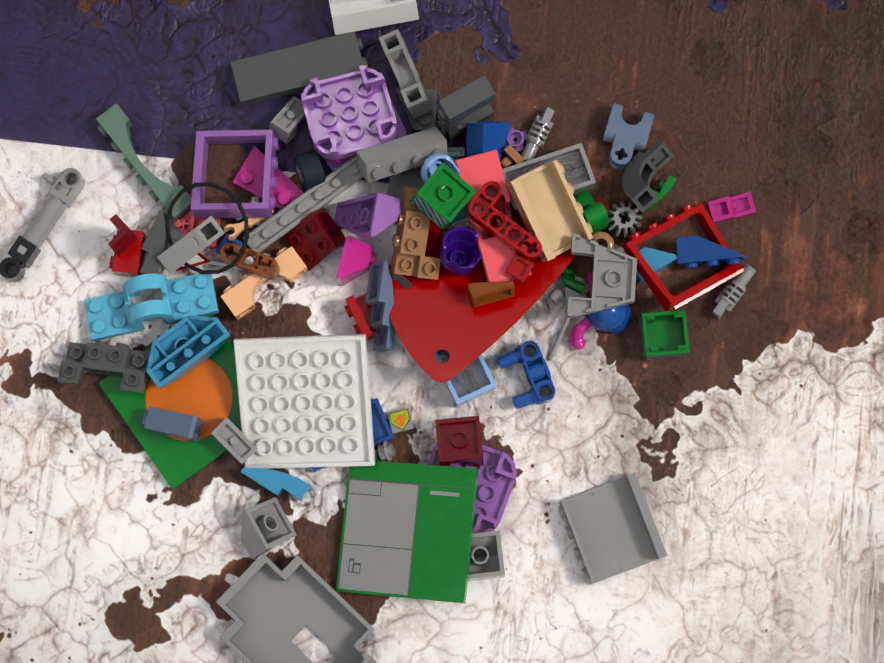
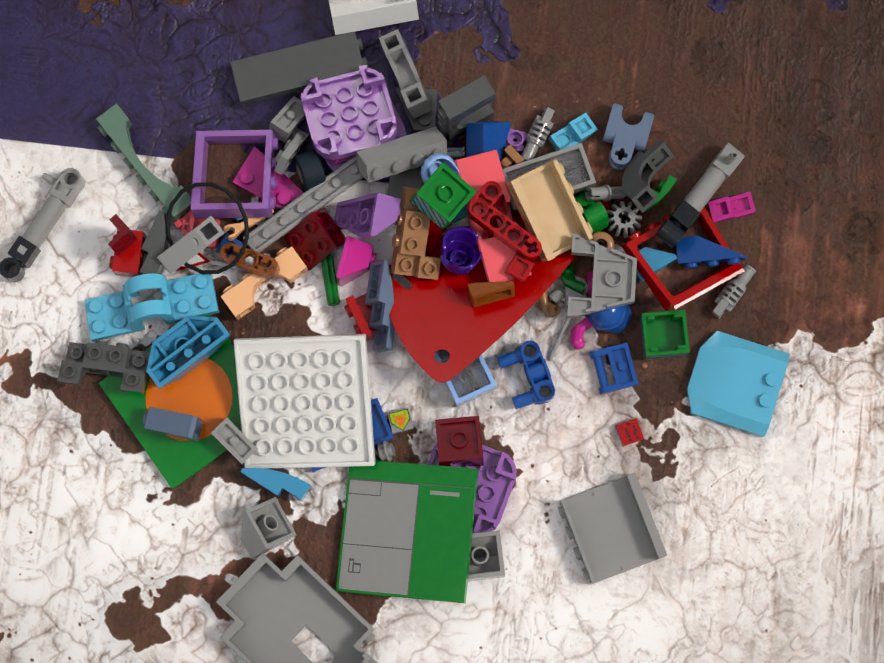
(290, 149): none -> light grey hinge
(330, 281): none -> green axle
(547, 306): none -> medium nougat arm
(573, 133): none -> medium azure slope
(604, 193): none -> light grey axle
(621, 368): none -> blue plate
(629, 432): none -> red tile
(690, 208): none -> light grey piece
(736, 382): none -> medium azure wedge

